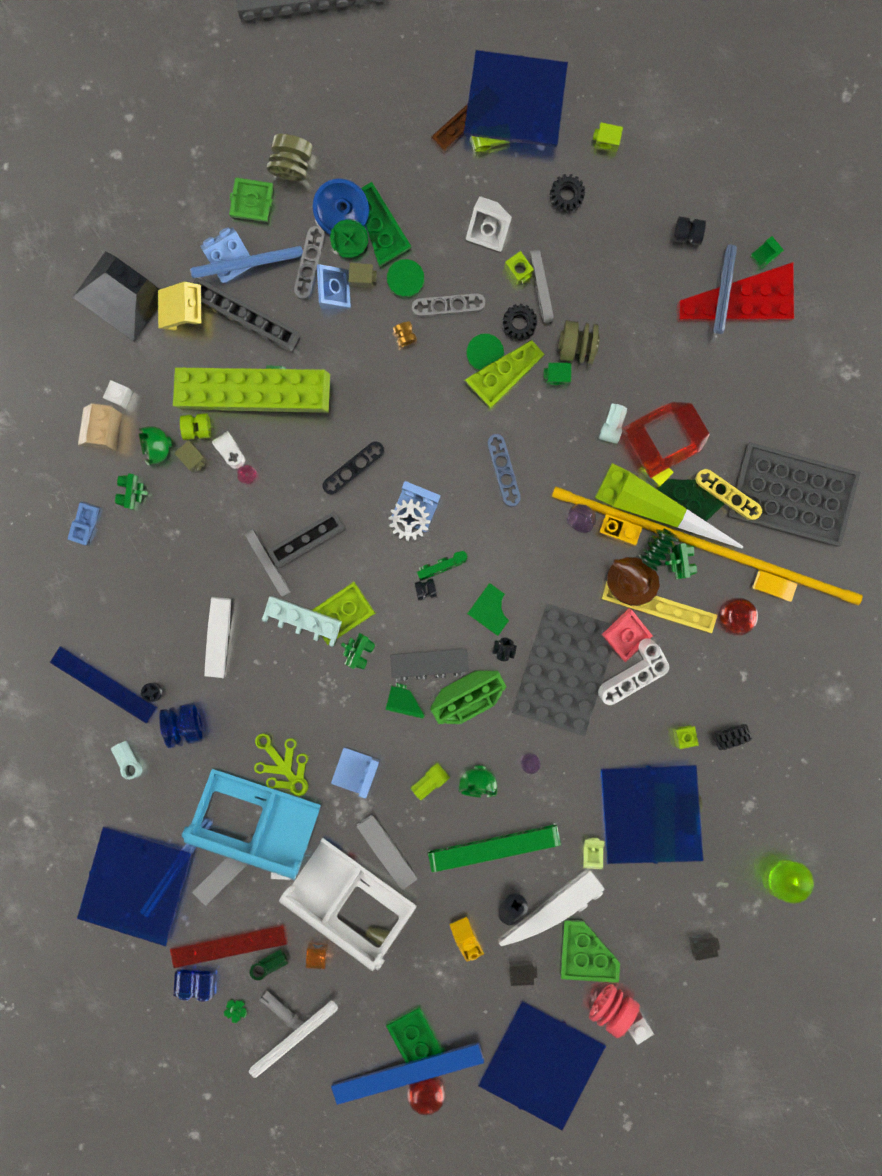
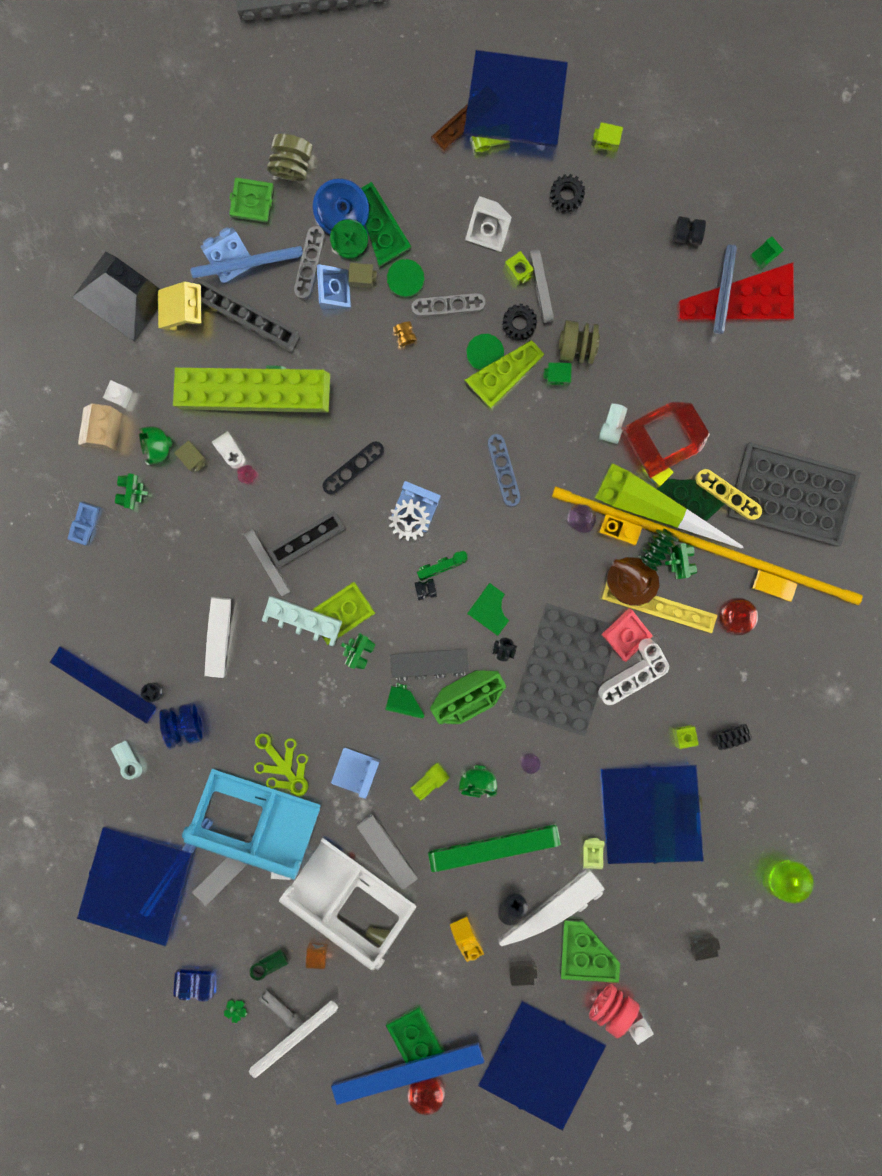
(188, 426): lime wheel -> none
(228, 946): clear red tile -> none

